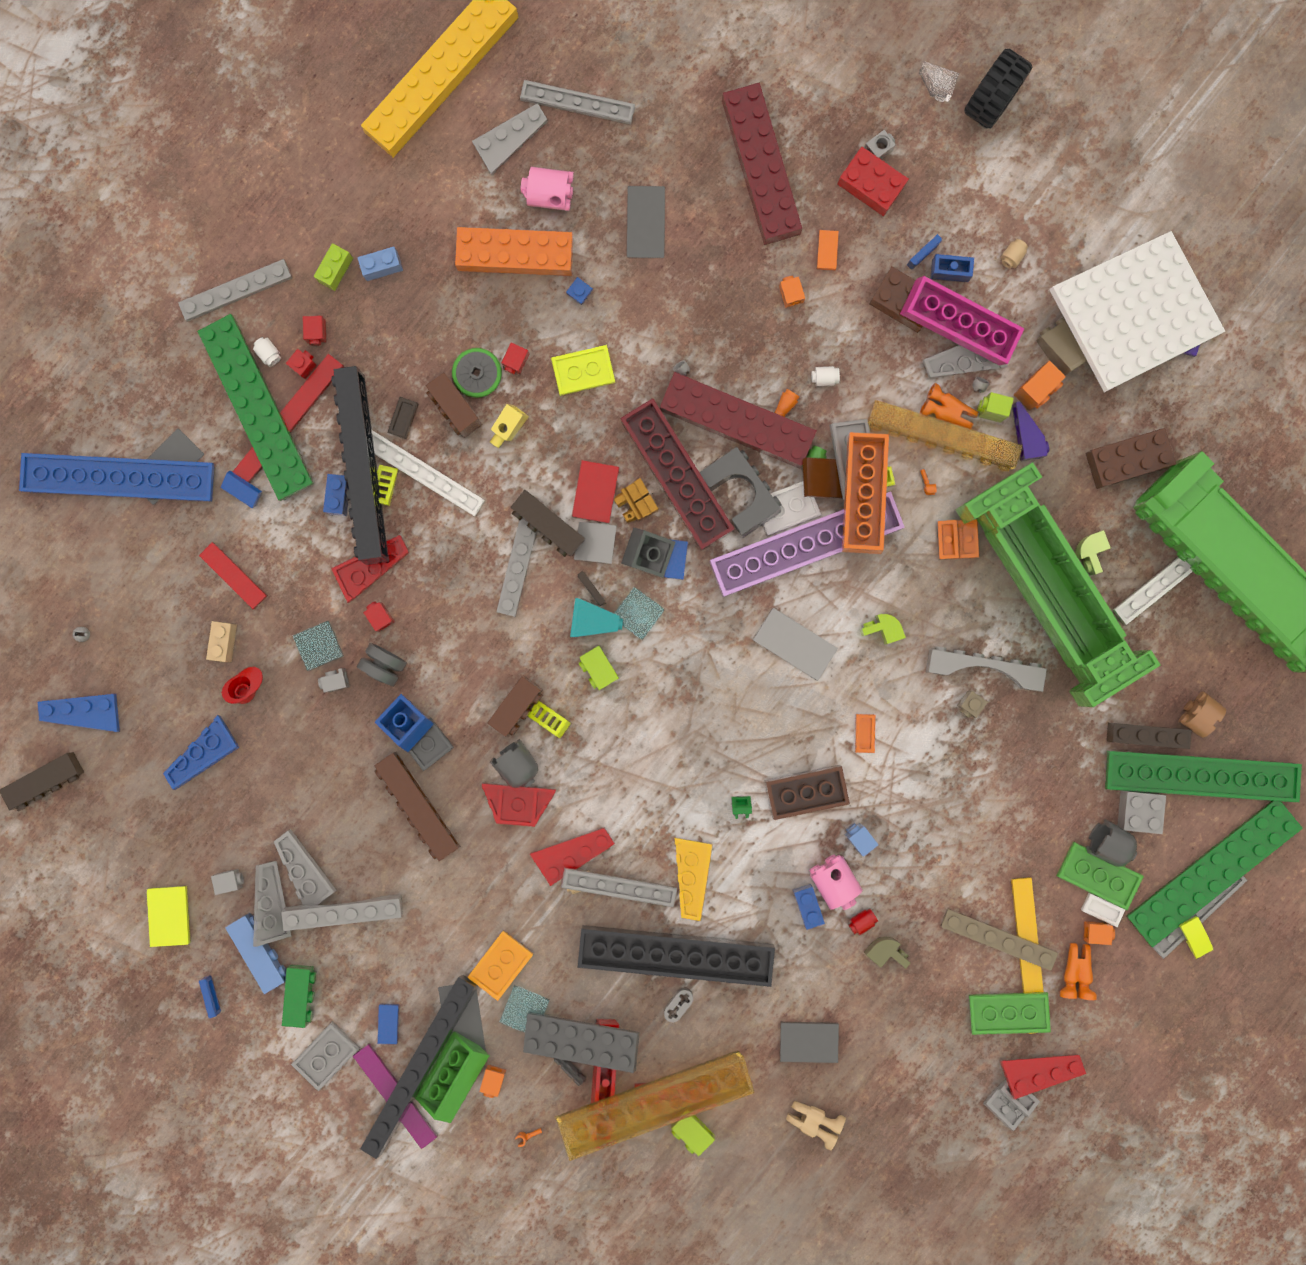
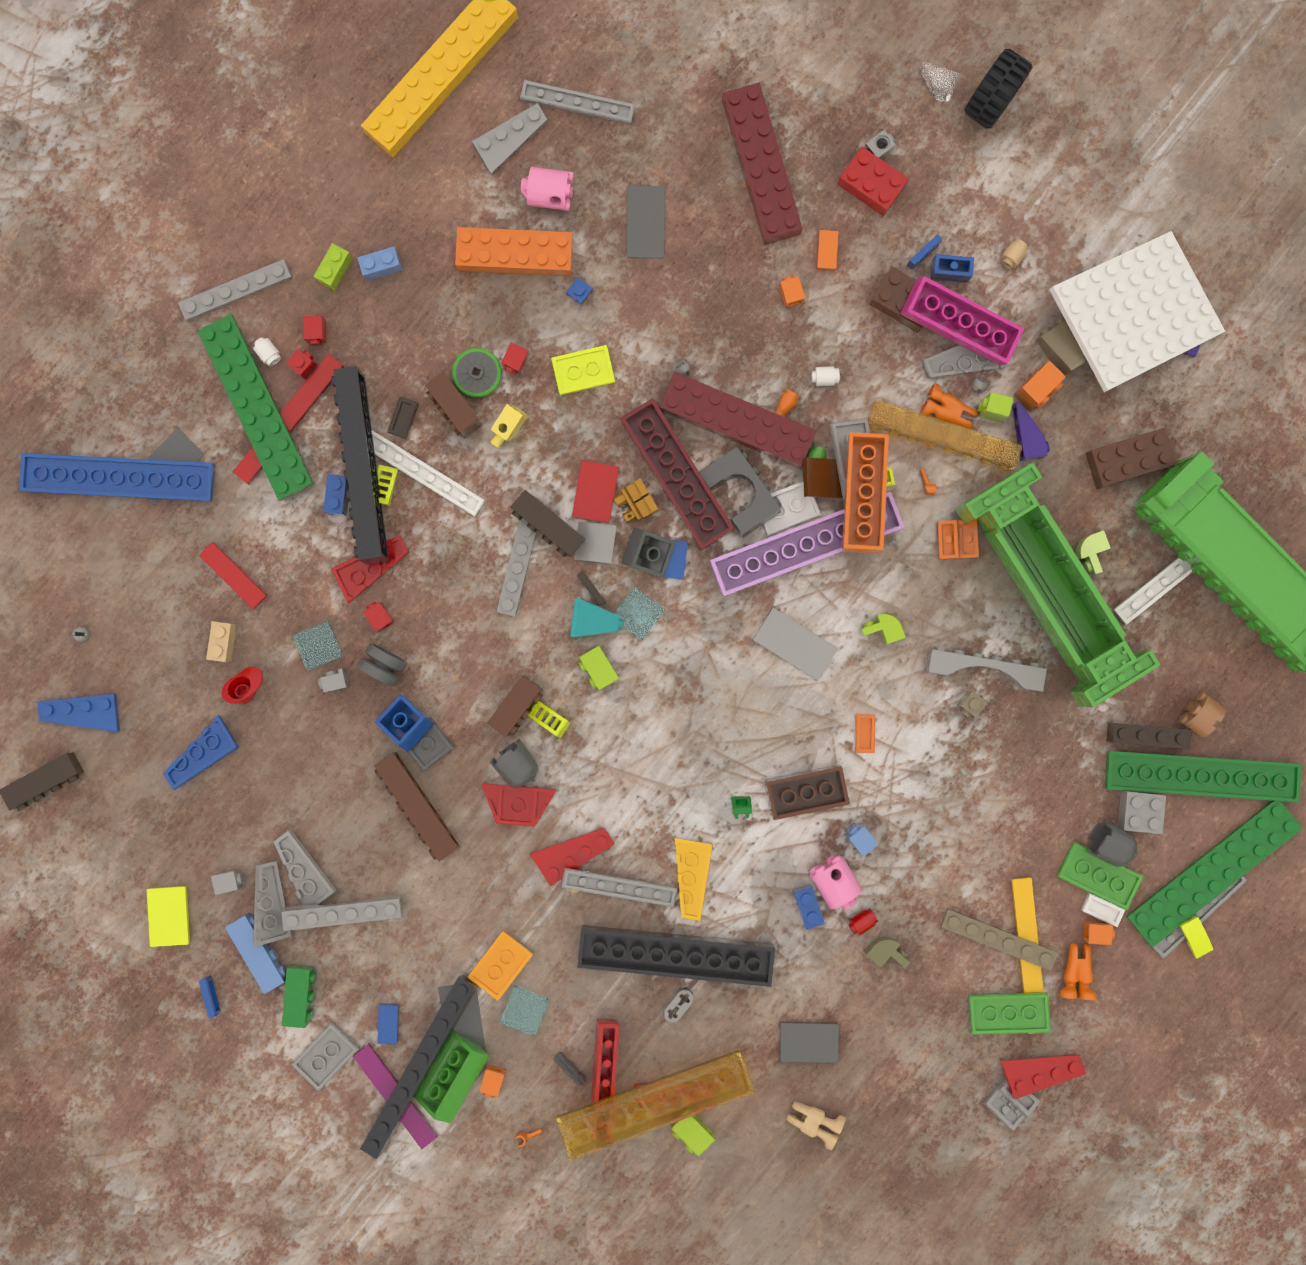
(241, 489): blue tile -> none
(581, 1042): dark grey plate -> none

